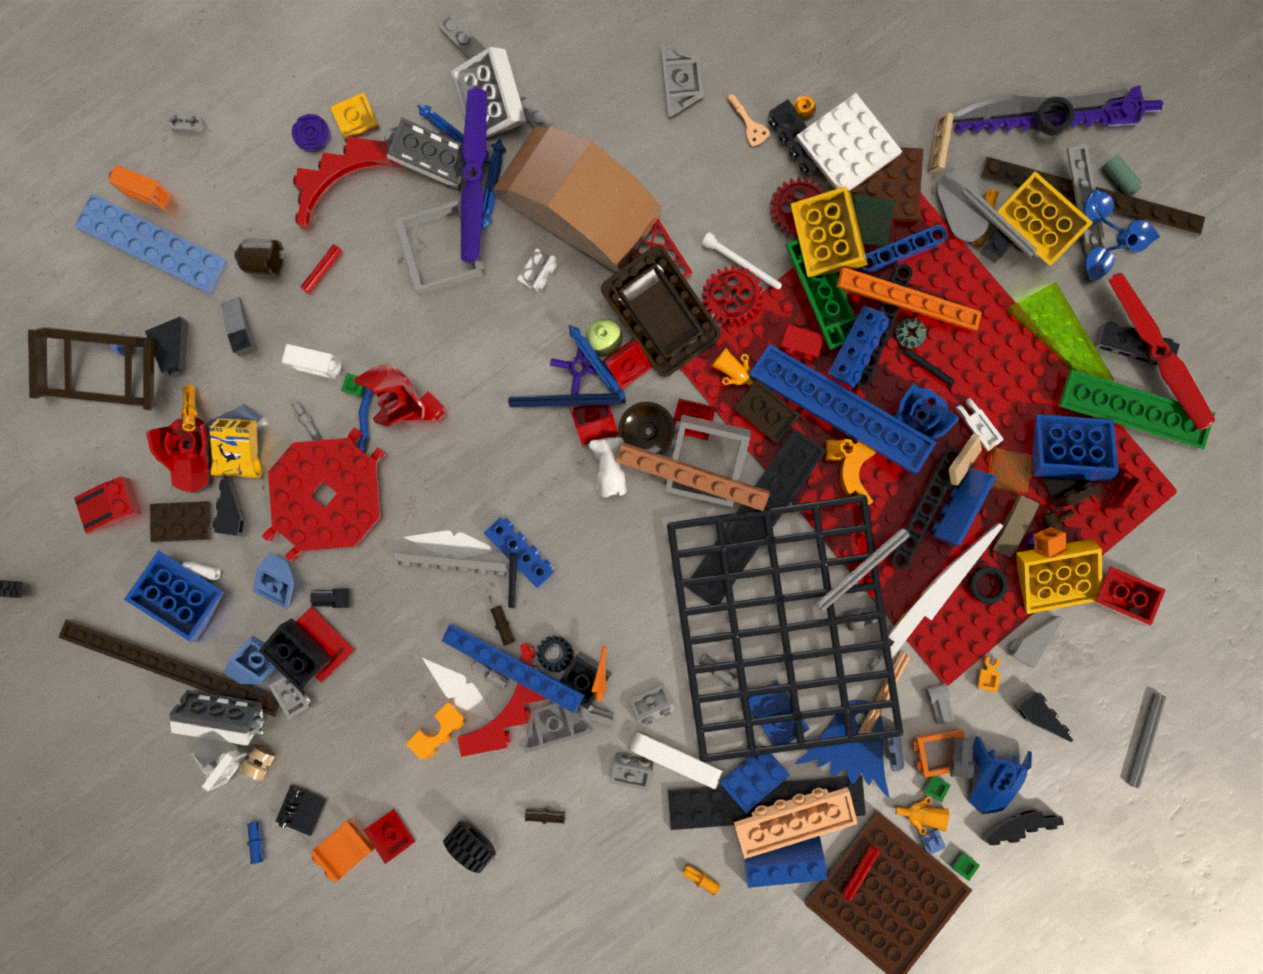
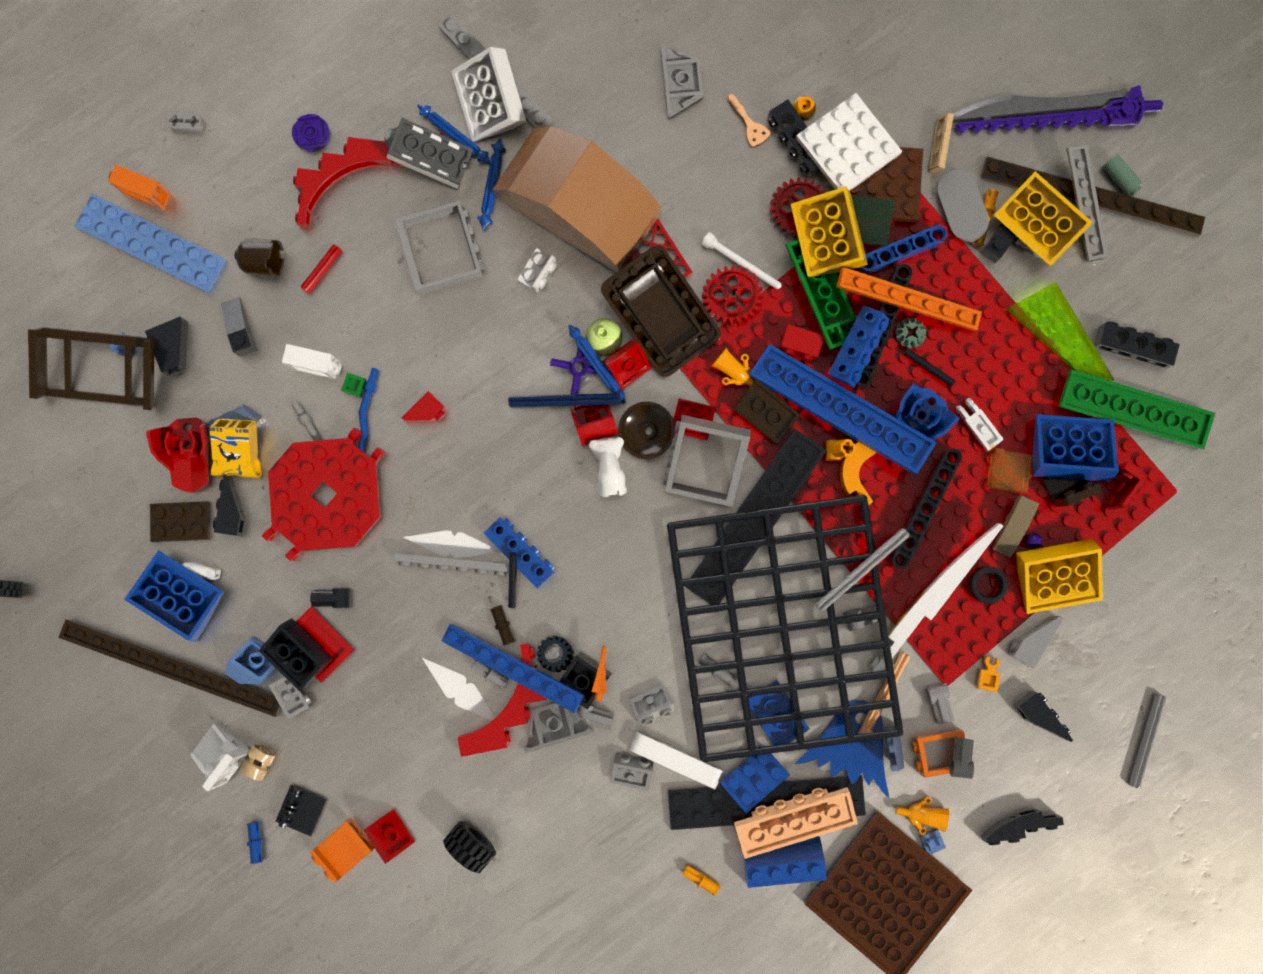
(107, 504): red slope -> none
(189, 412): light orange pin -> none
(217, 717): dark grey piece -> none
(274, 580): medium blue slope -> none
(354, 116): yellow tile -> none
(402, 398): red piece -> none
(424, 744): light orange arch -> none
(474, 154): dark purple piece -> none
(545, 816): dark brown pin -> none
(692, 476): nougat plate -> none
(860, 873): red axle -> none
(936, 788): green plate -> none
(962, 507): blue slope -> none
(965, 459): tan tile -> none
(965, 866): green plate -> none
(994, 780): blue piece -> none
(999, 221): light grey axle -> none
(1050, 542): orange brick -> none
(1052, 519): dark brown piece -> none
(1058, 102): black tyre -> none
(1130, 596): red slope -> none
(1137, 238): blue plant -> none
(1170, 366): red piece -> none

